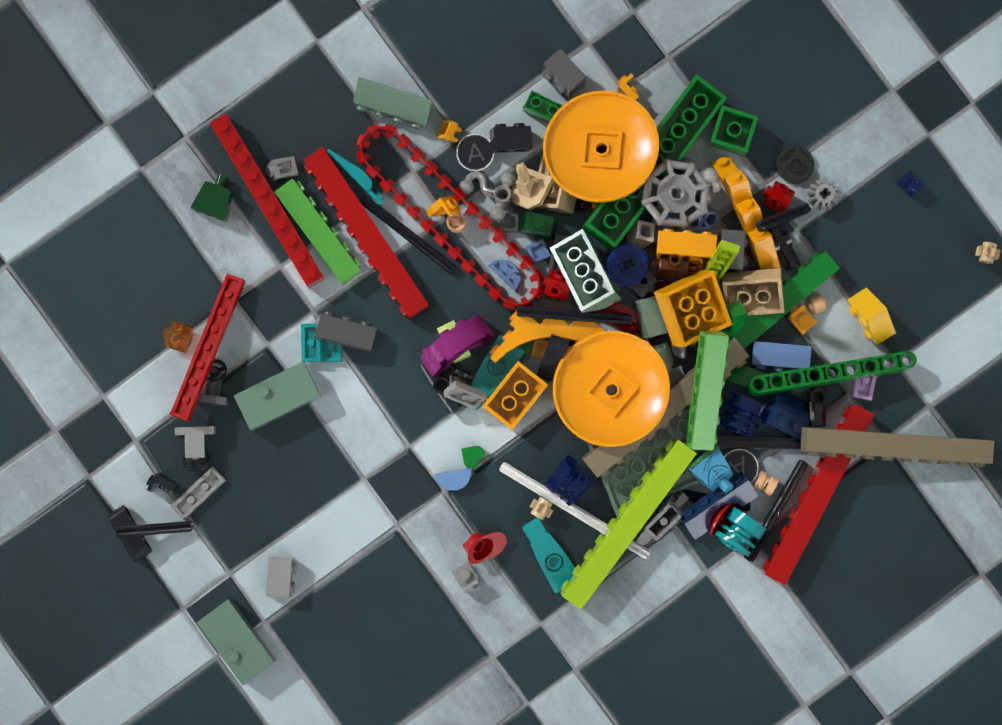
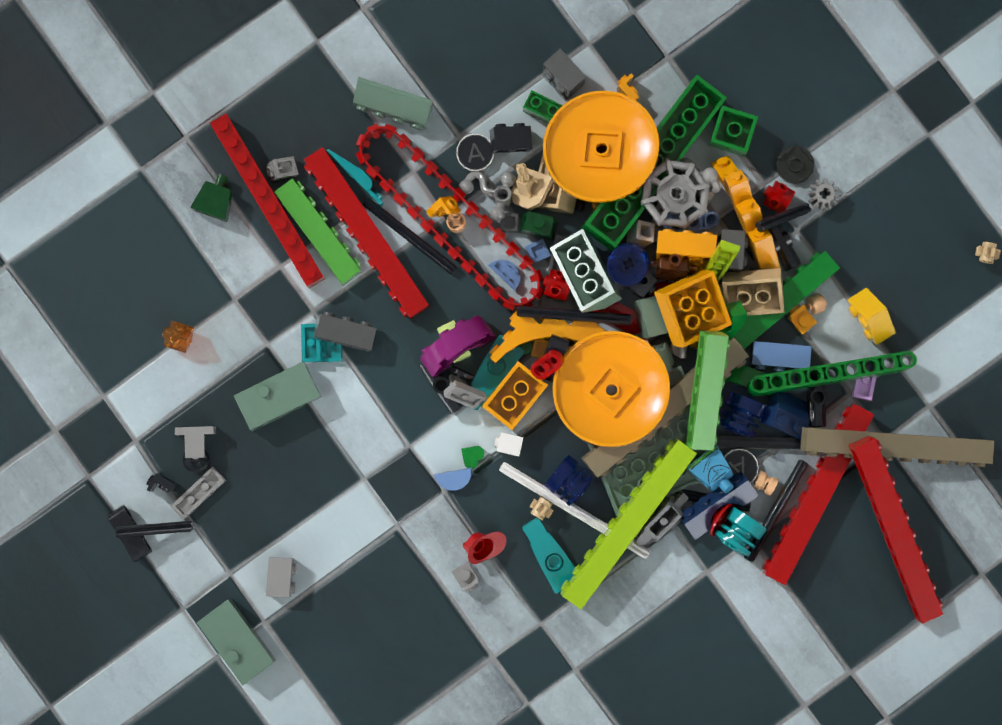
(207, 347): red plate -> none
(213, 385): dark grey piece -> none
(447, 131): light orange tile -> none
(508, 444): none -> white brick
(548, 363): none -> red plate
(895, 529): none -> red brick
(913, 186): clear blue wheel -> none

